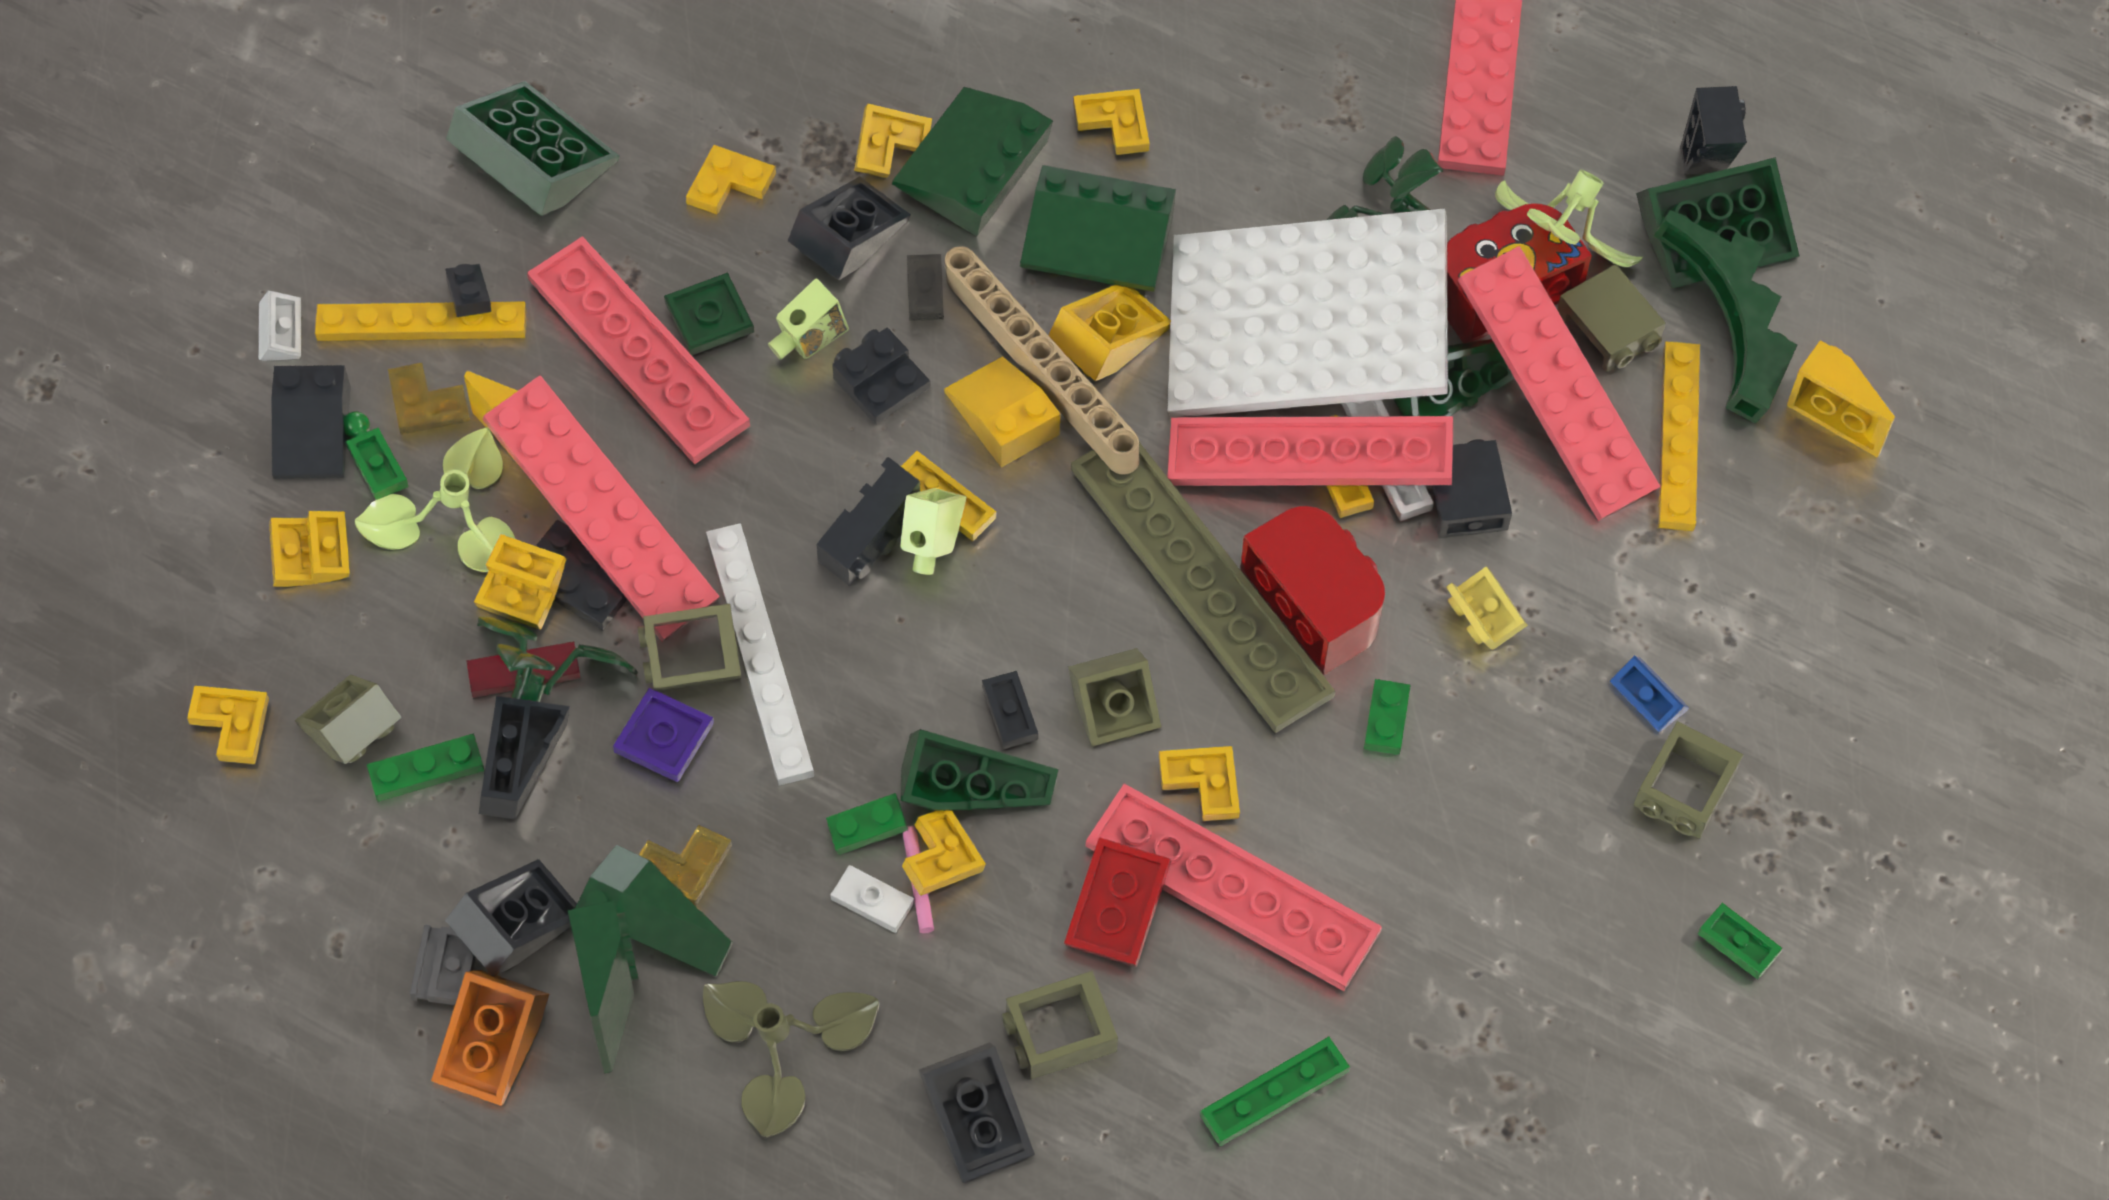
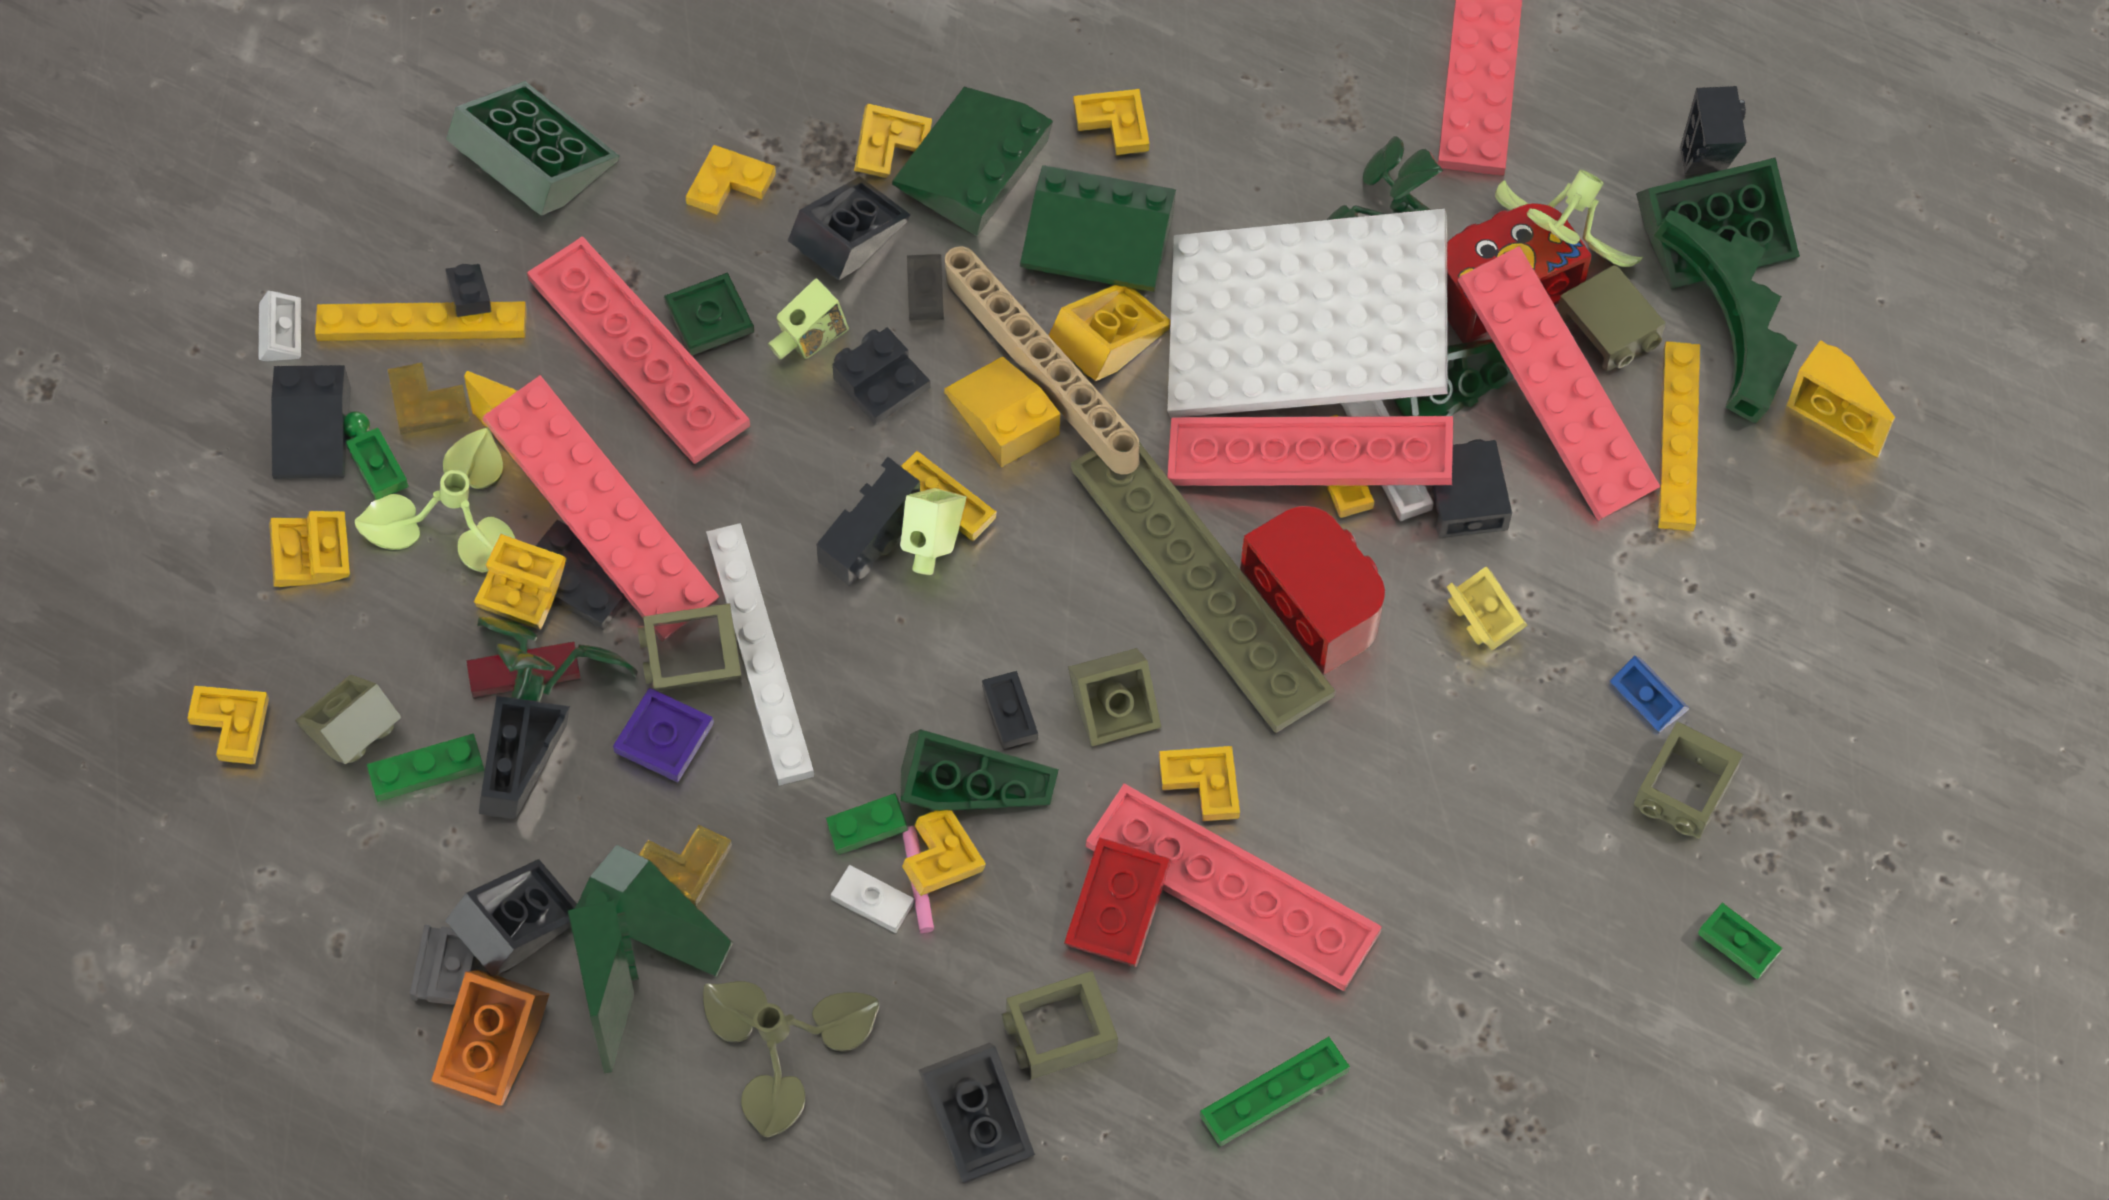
(1387, 717): green plate -> none

